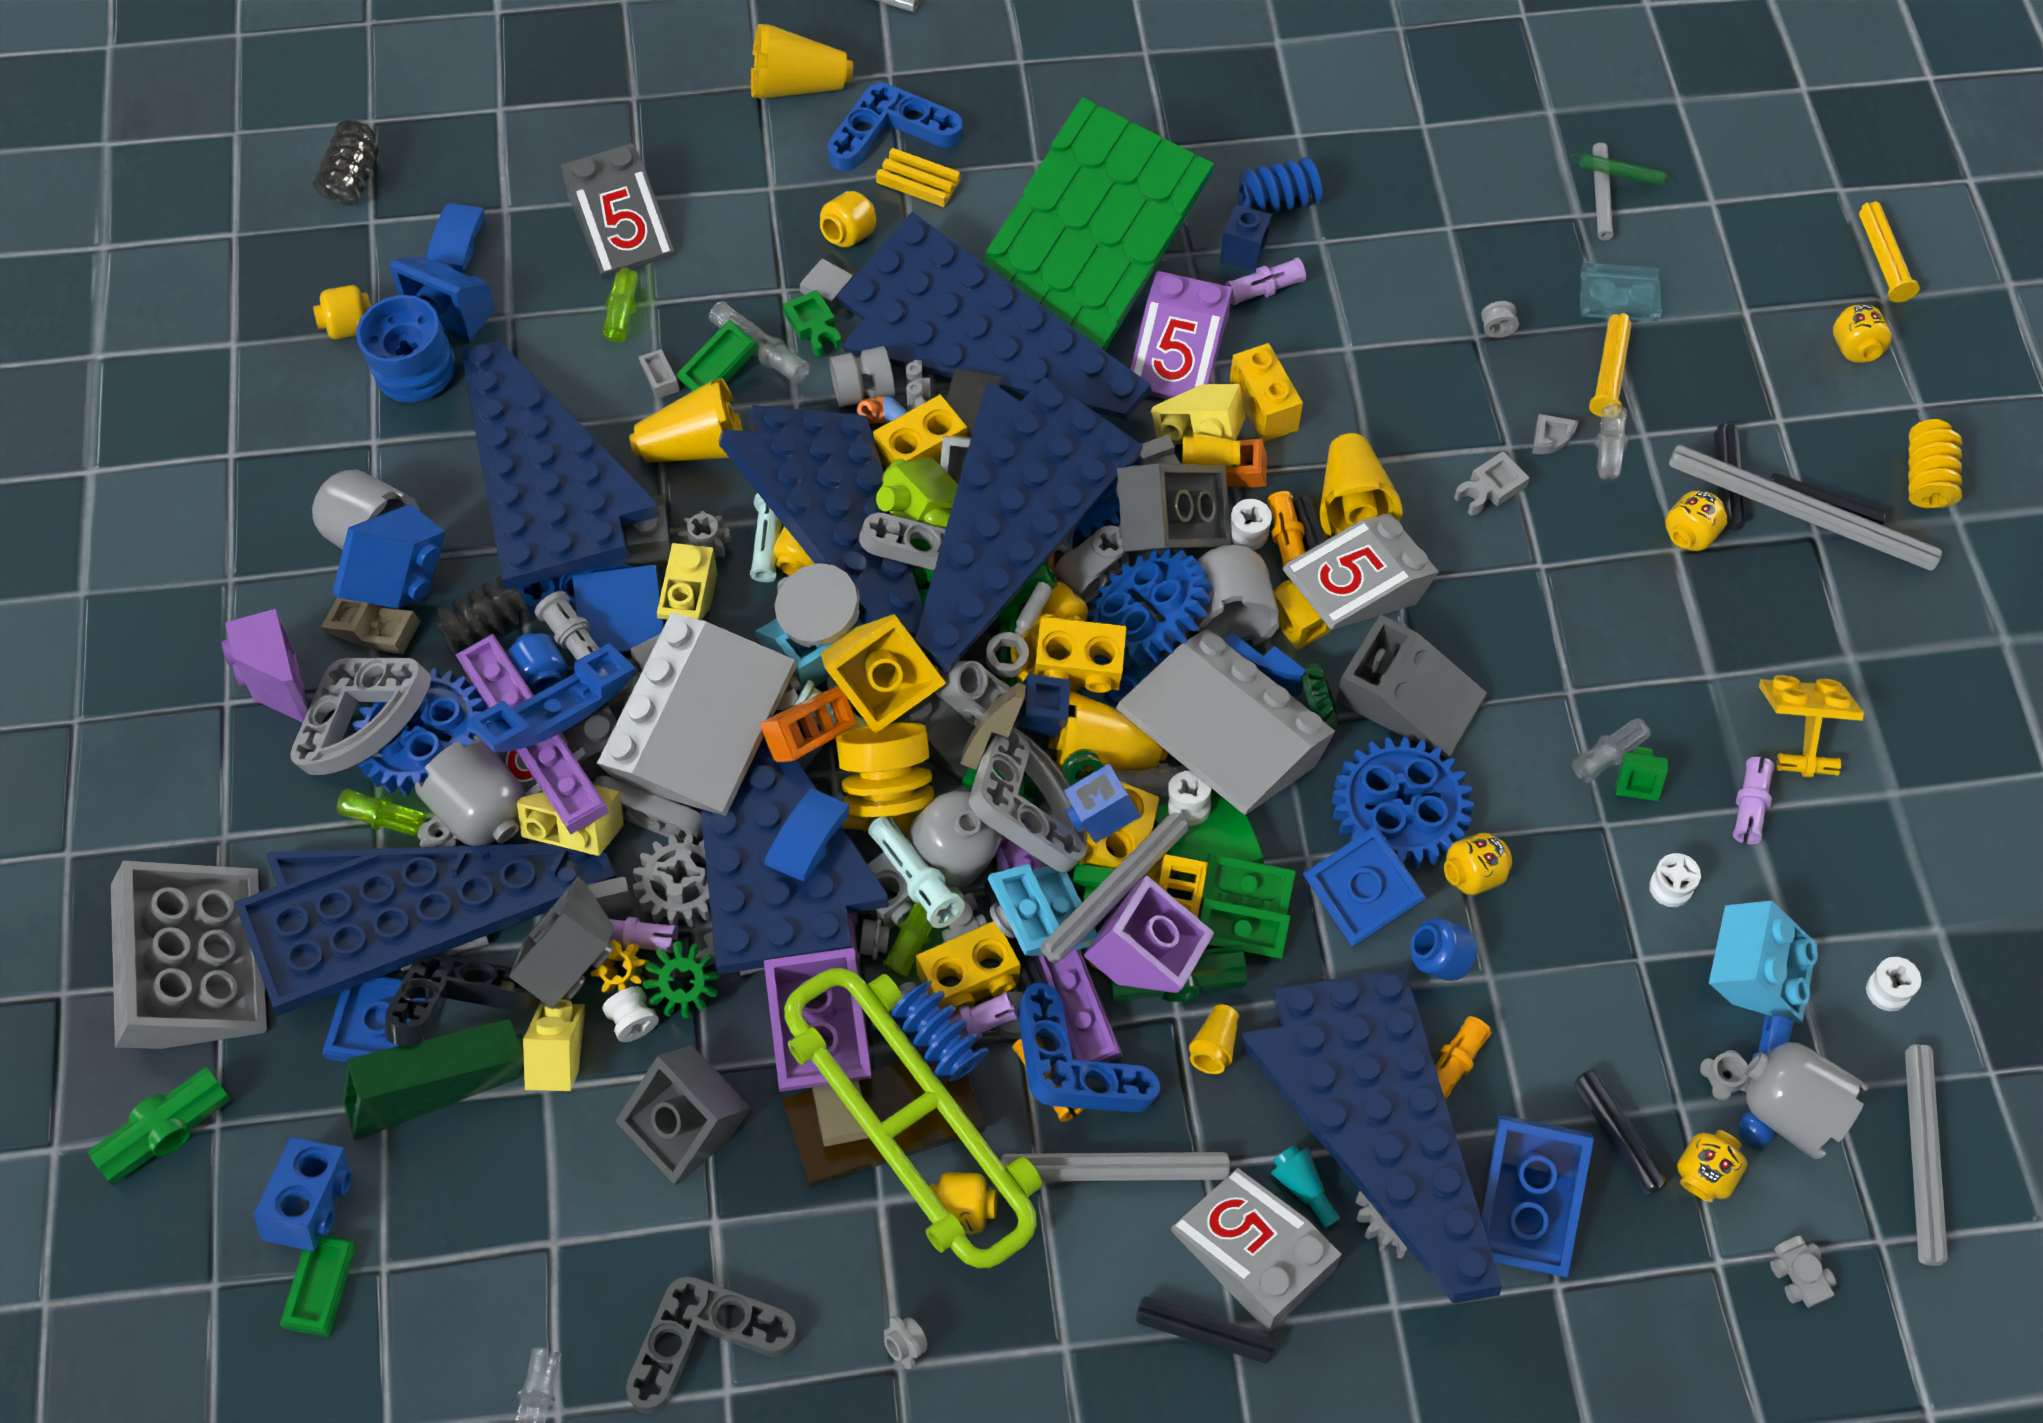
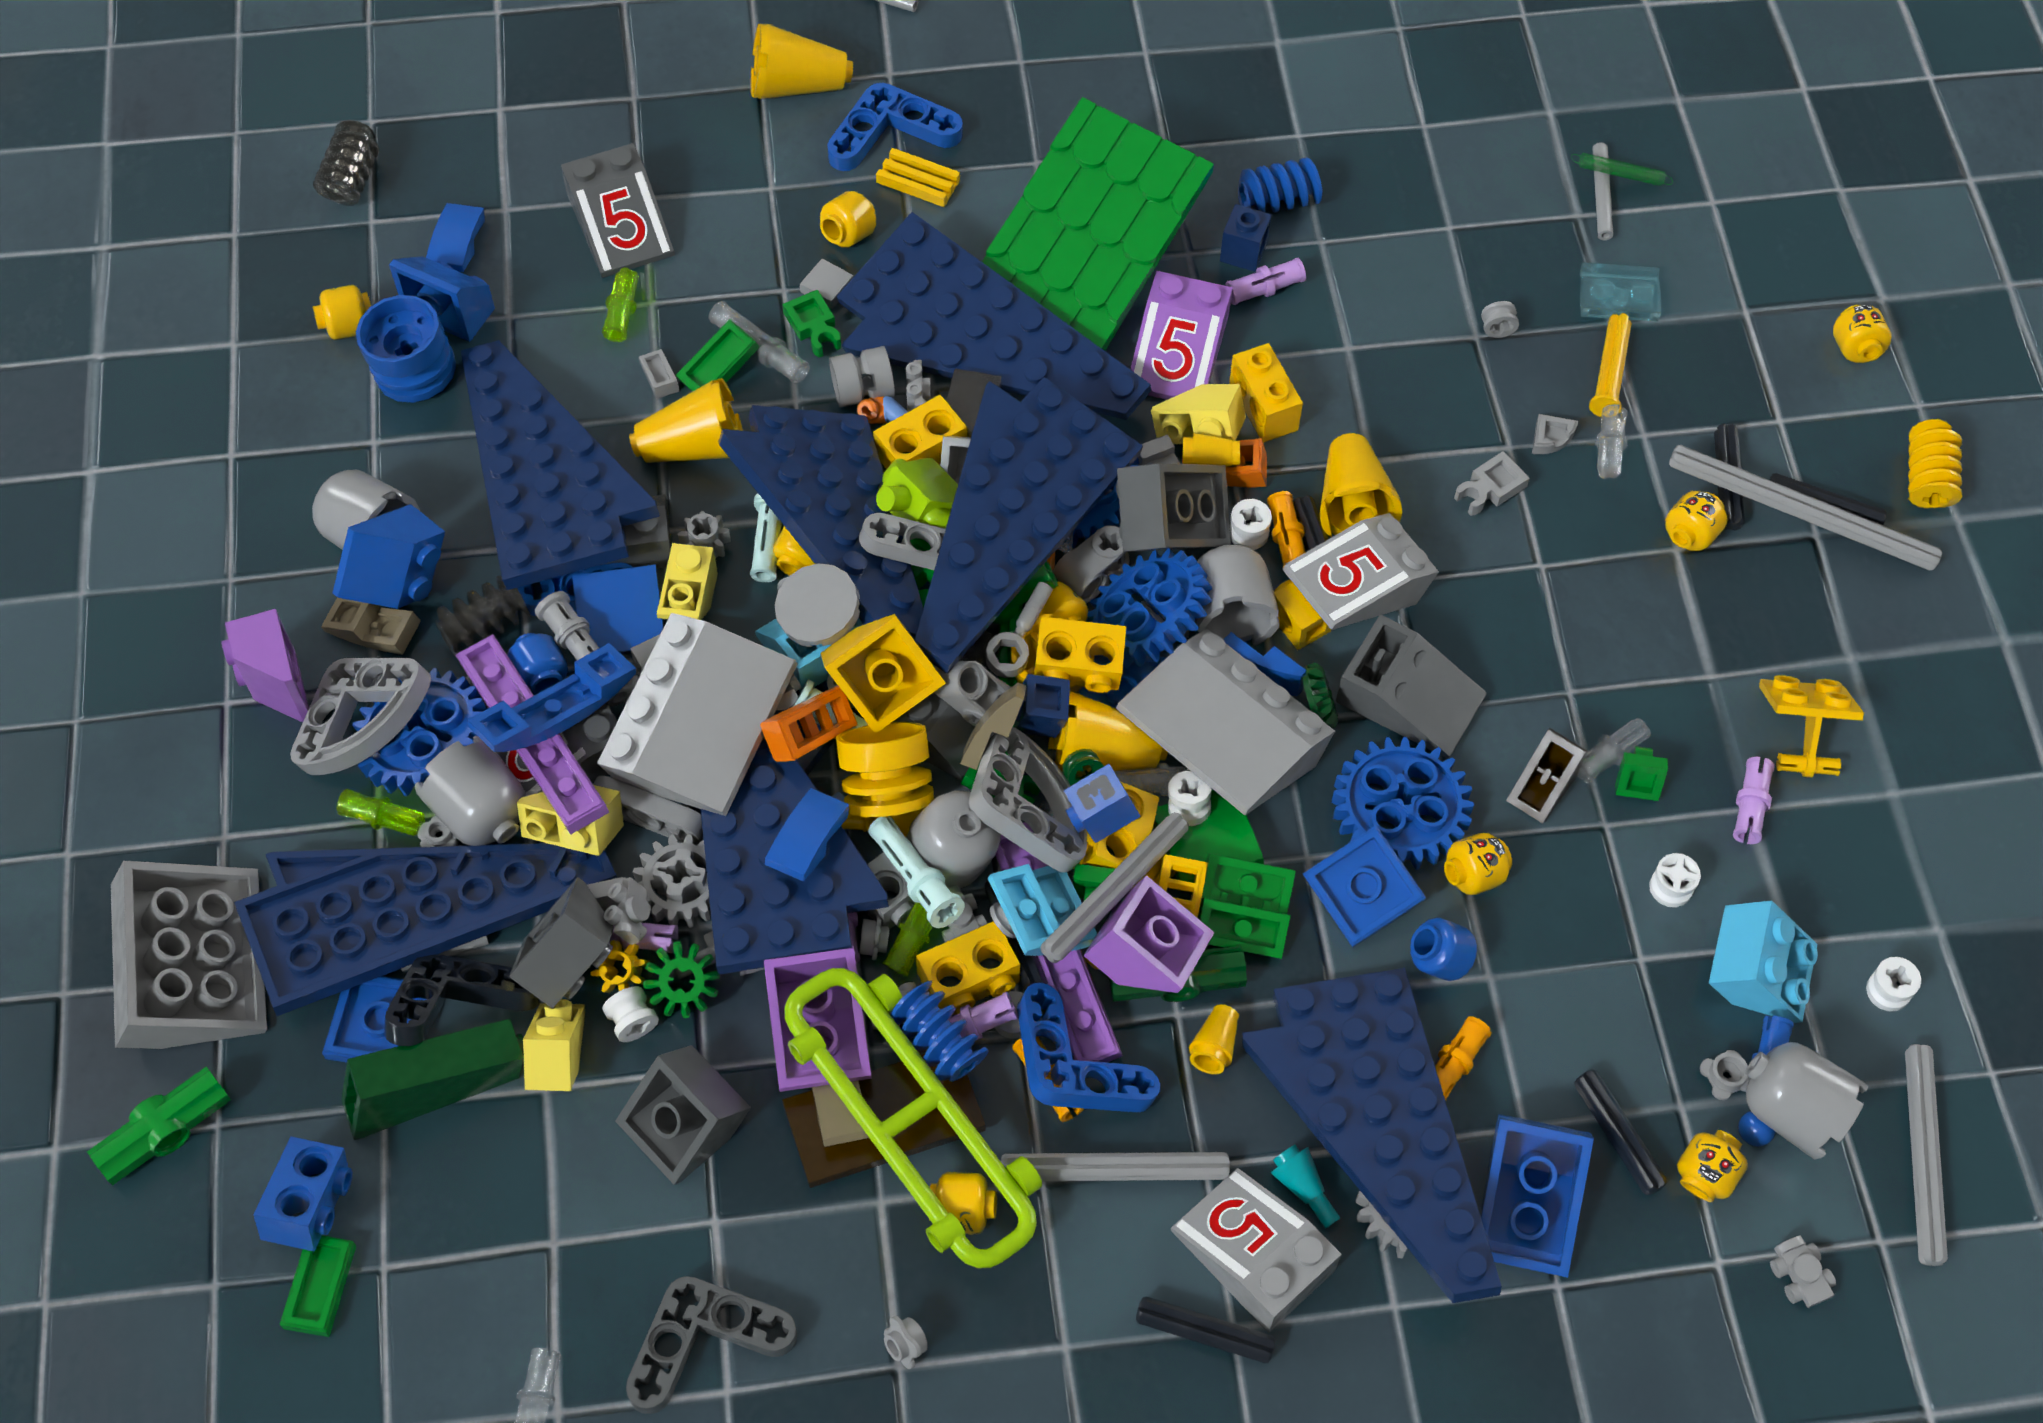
(630, 912): none -> light grey piece
(1547, 775): none -> slope
(1888, 253): yellow axle -> none

